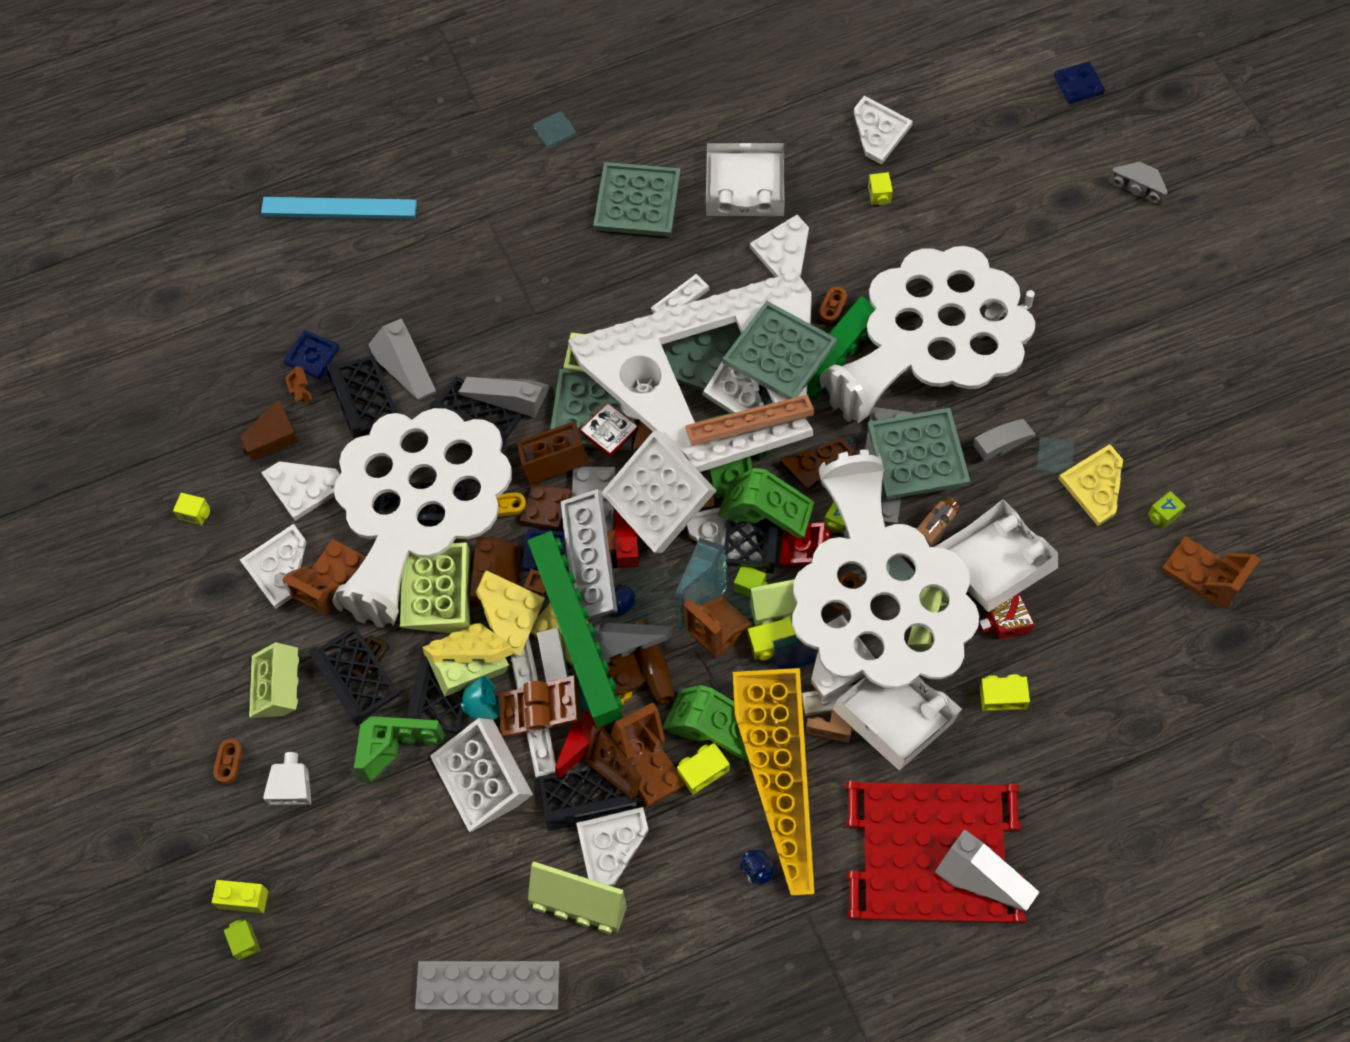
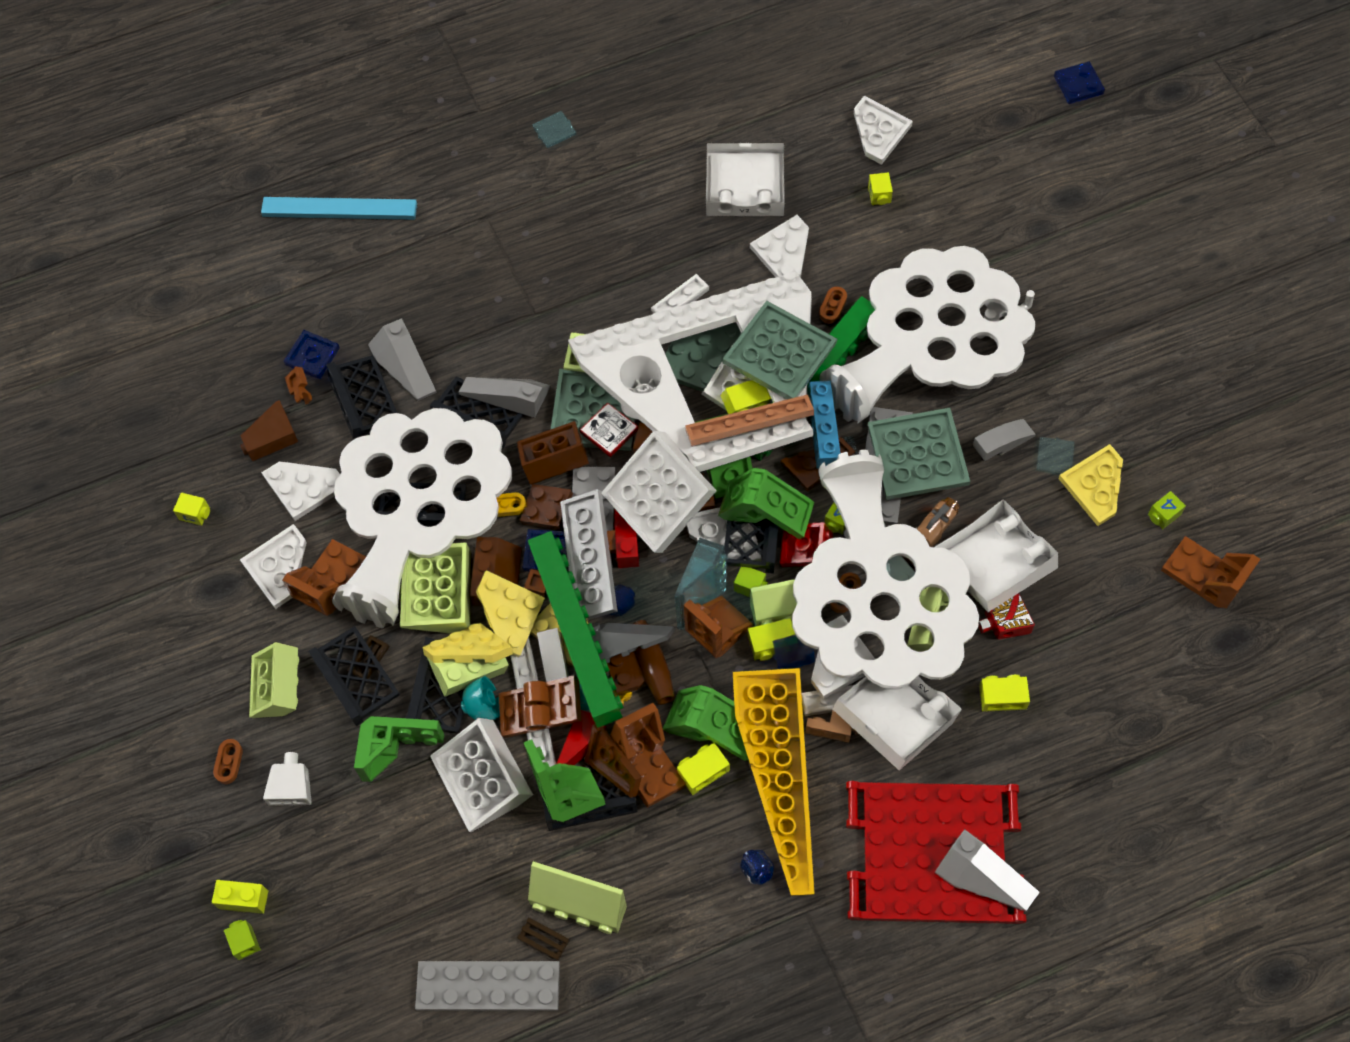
(526, 930): none -> dark brown tile
(564, 787): none -> bright green bracket
(611, 843): white plate -> none
(637, 199): sand green plate -> none
(745, 396): none -> neon yellow brick
(823, 423): none -> dark azure brick
(1140, 181): light grey slope -> none

